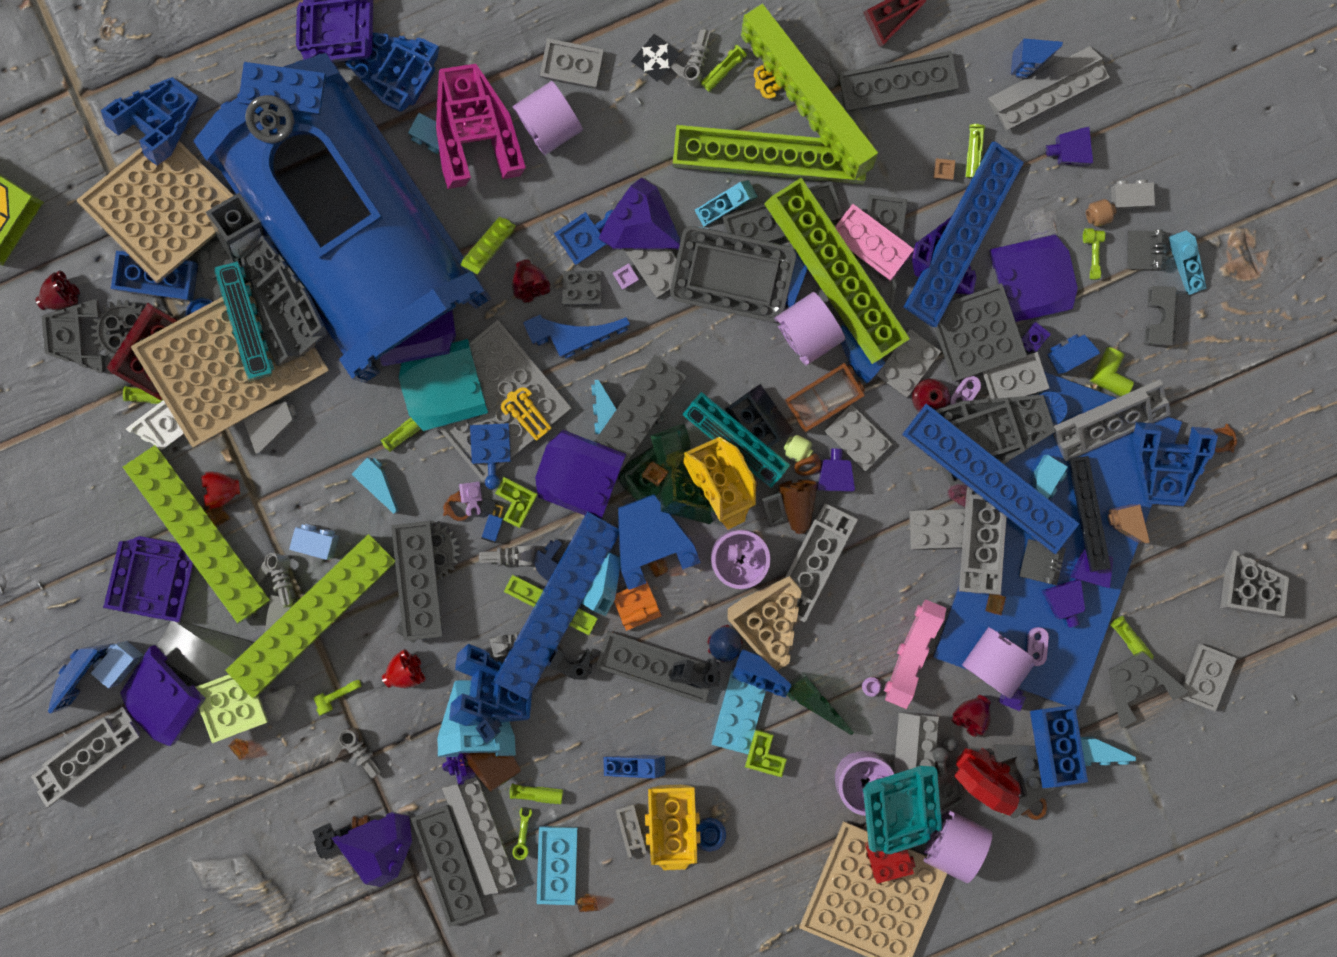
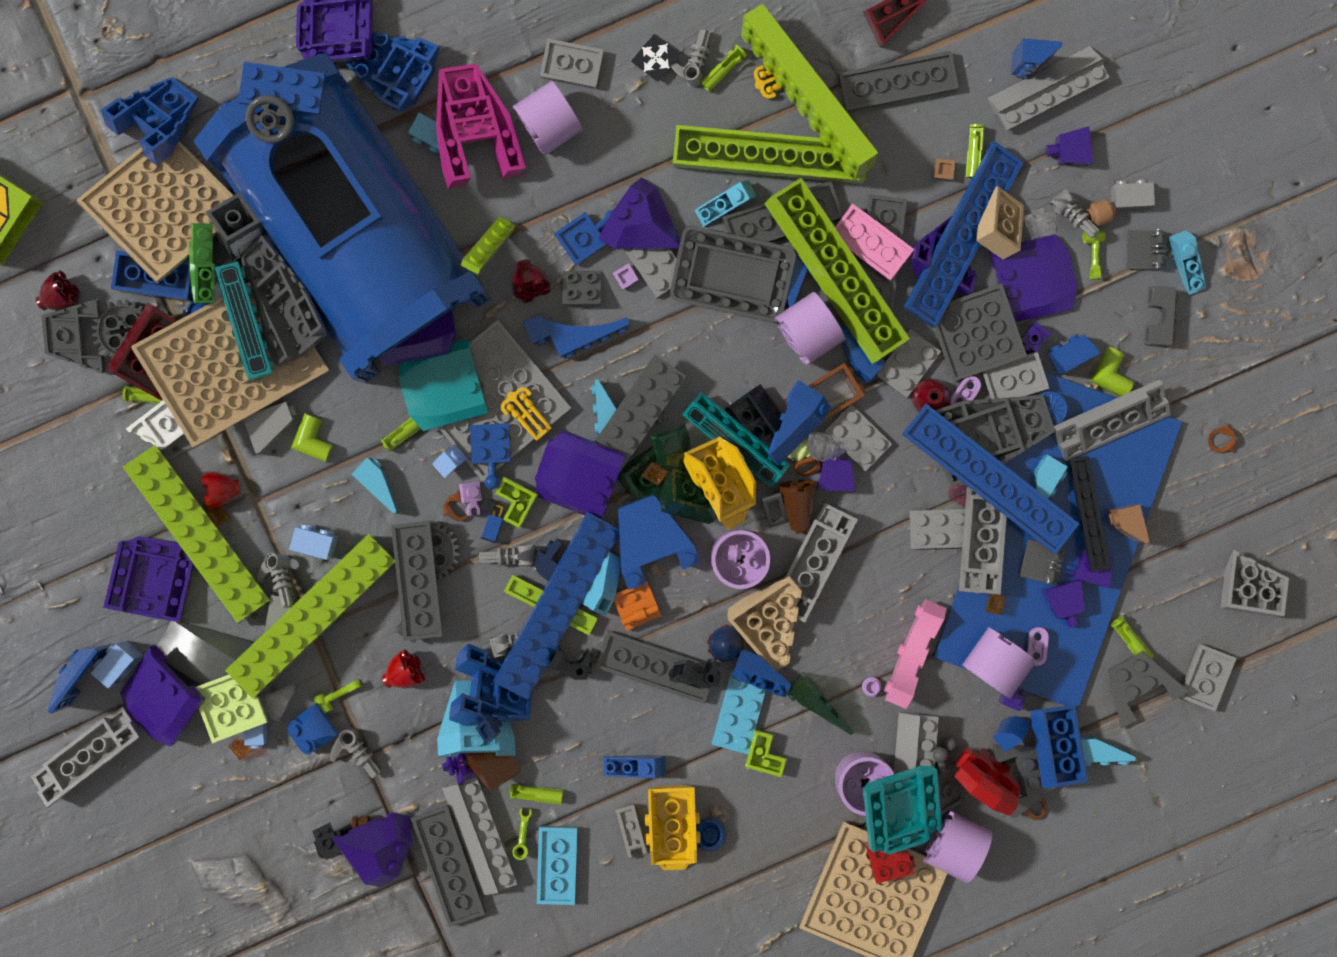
(200, 261): none -> bright green slope
(256, 736): none -> light blue brick
(306, 440): none -> lime brick
(311, 729): none -> blue slope
(449, 461): none -> light blue brick
(587, 903): clear orange slope -> none
(658, 567): clear orange slope -> none
(802, 417): none -> blue wedge
(823, 448): none -> clear hair
(973, 715): dark red piece -> none
(1001, 224): none -> tan slope
(1011, 732): none -> blue brick
(1064, 203): none -> light grey piece
(1171, 469): blue wedge -> none

